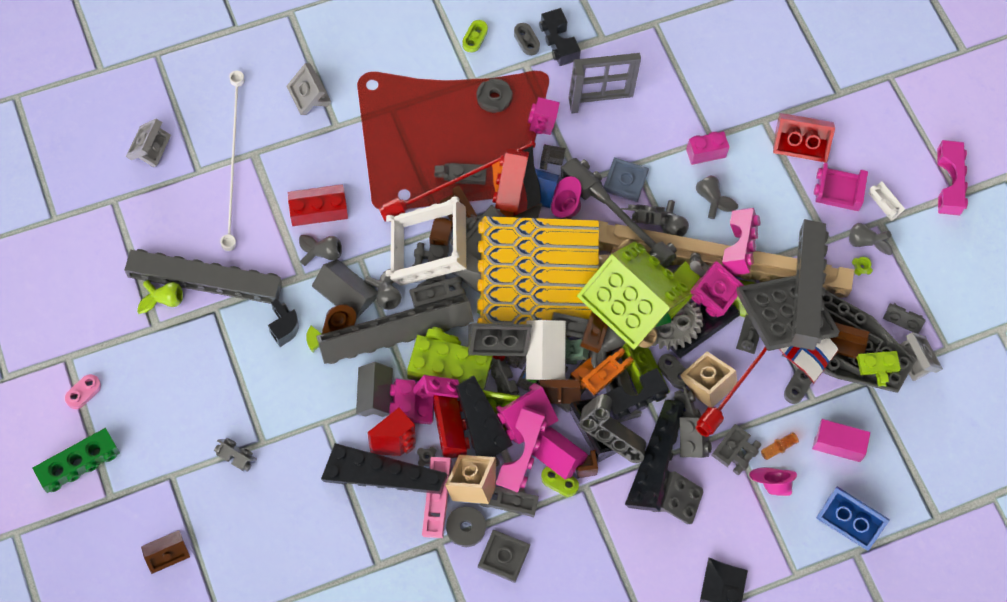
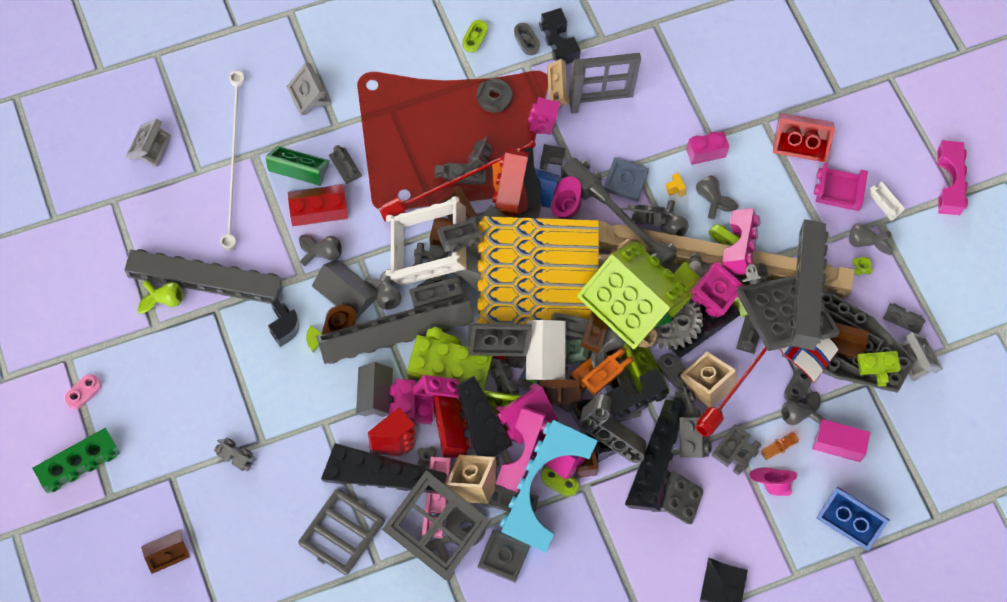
(297, 165): none -> green slope
(327, 509): none -> dark grey bar
(344, 164): none -> dark grey hinge
(419, 548): none -> dark grey window
(460, 235): none -> dark grey bracket
(481, 153): none -> dark grey hinge
(522, 521): none -> medium azure arch
(558, 82): none -> tan plate
(676, 186): none -> yellow tile
(722, 236): none -> lime plate
(756, 273): none -> dark grey hinge
(795, 412): none -> dark grey piece

